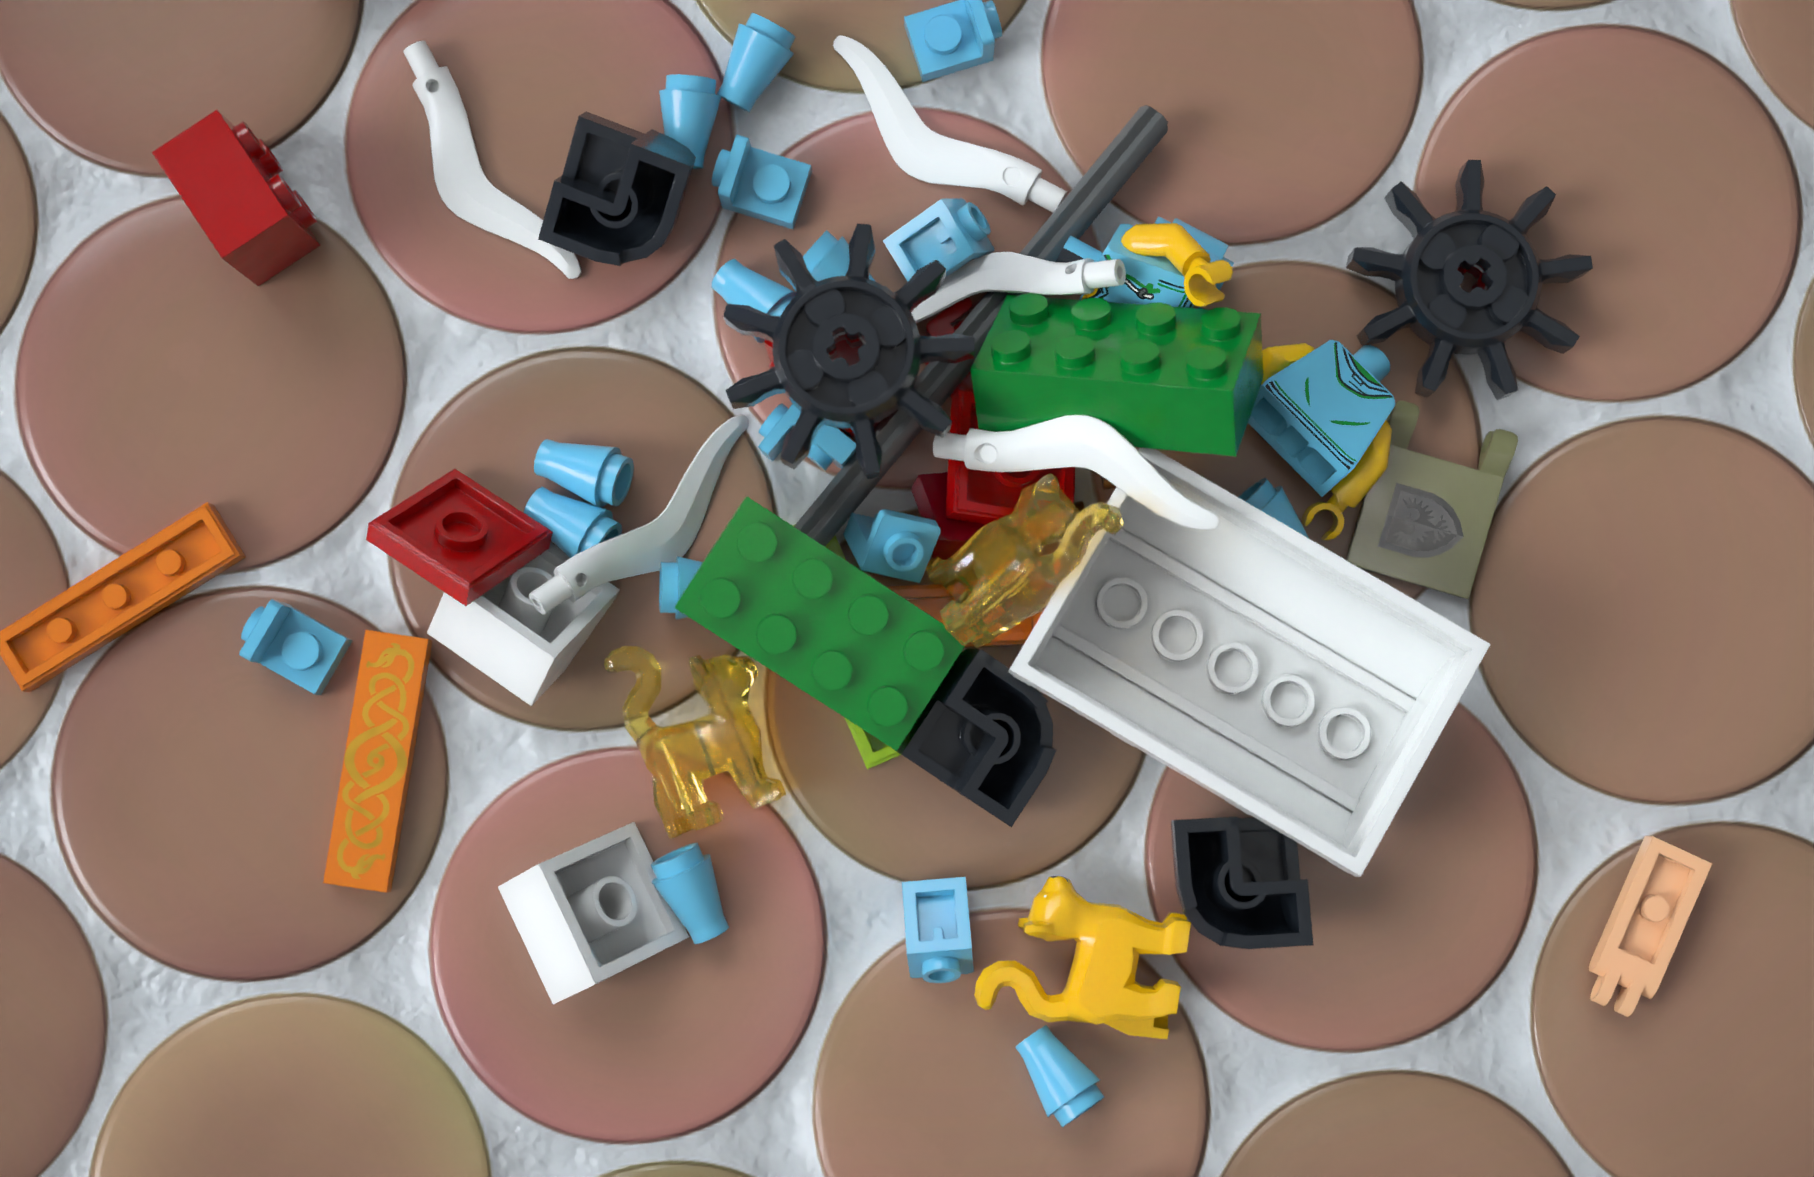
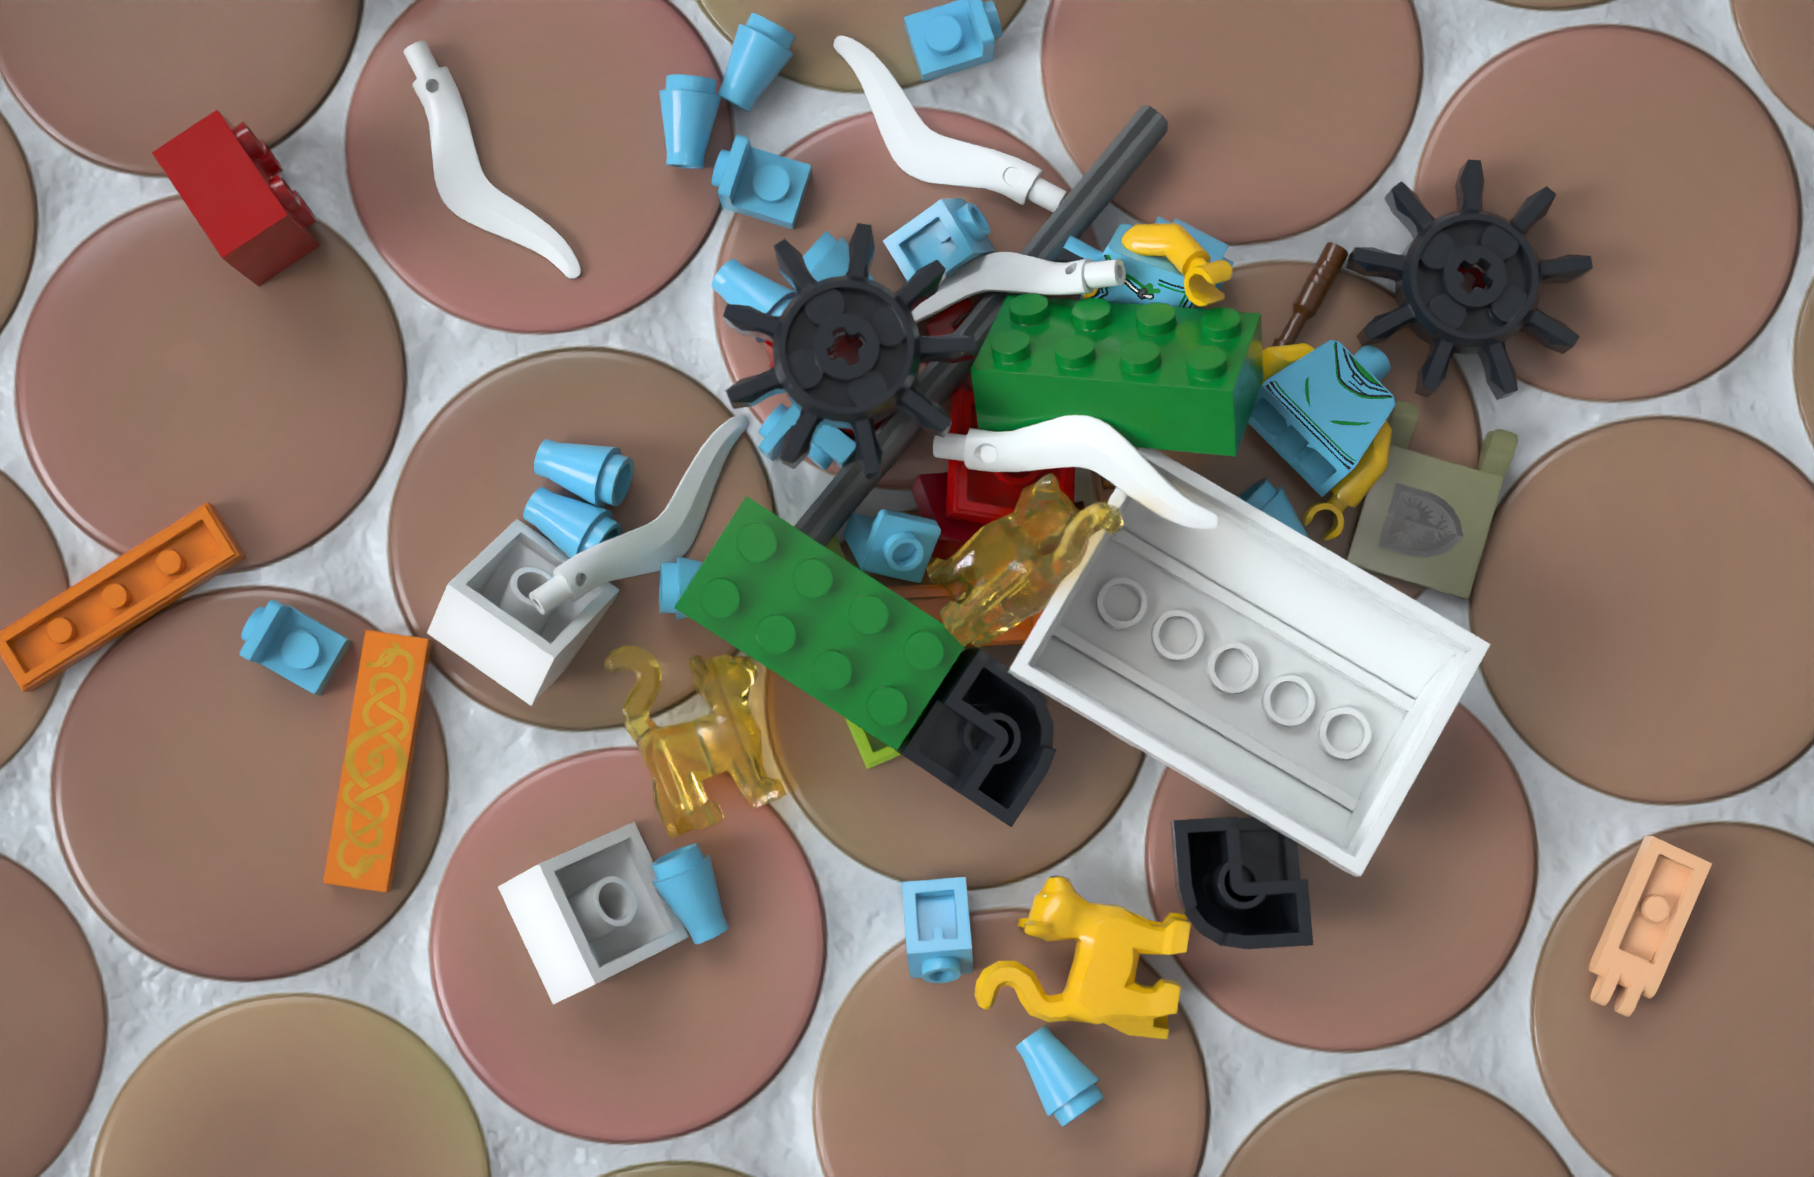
(459, 536): red tile -> none
(617, 192): black brick -> none
(1313, 291): none -> reddish brown piece

